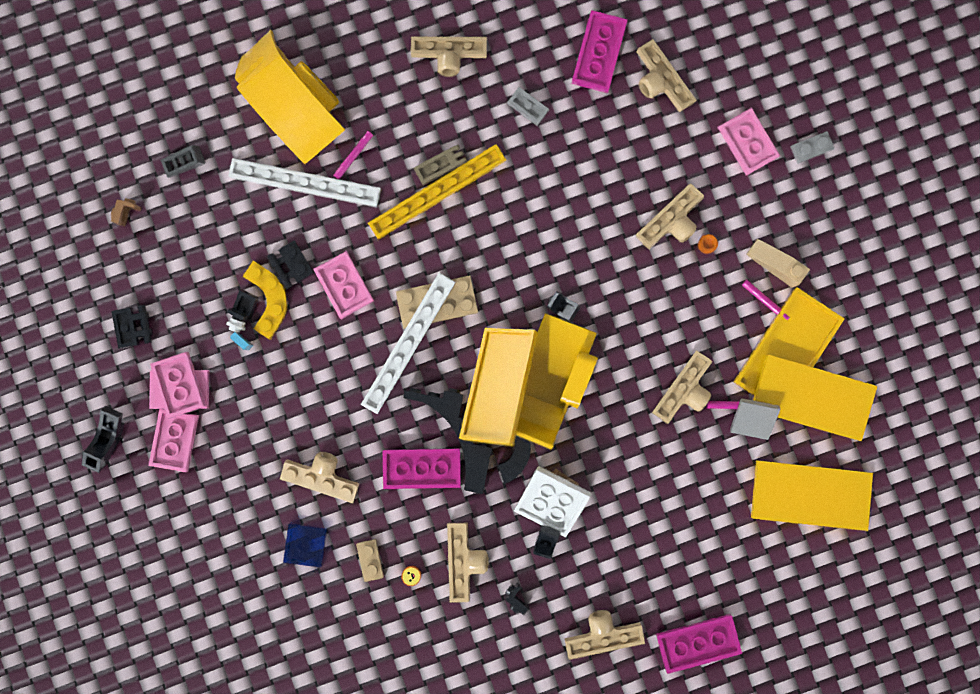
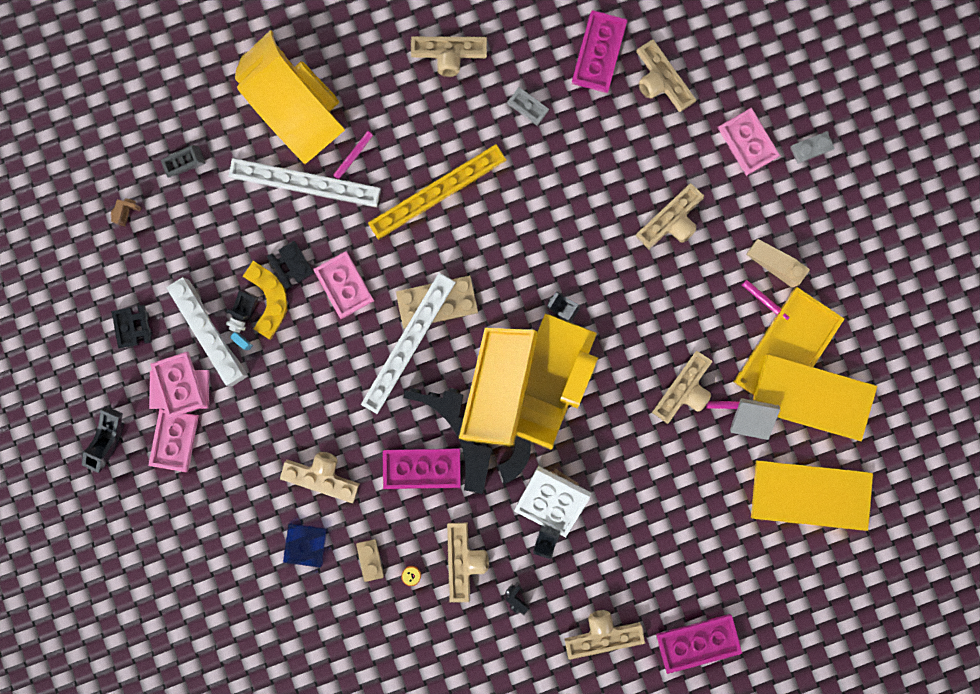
(206, 333): none -> white arch
(439, 165): dark tan hinge -> none
(707, 244): orange tile -> none

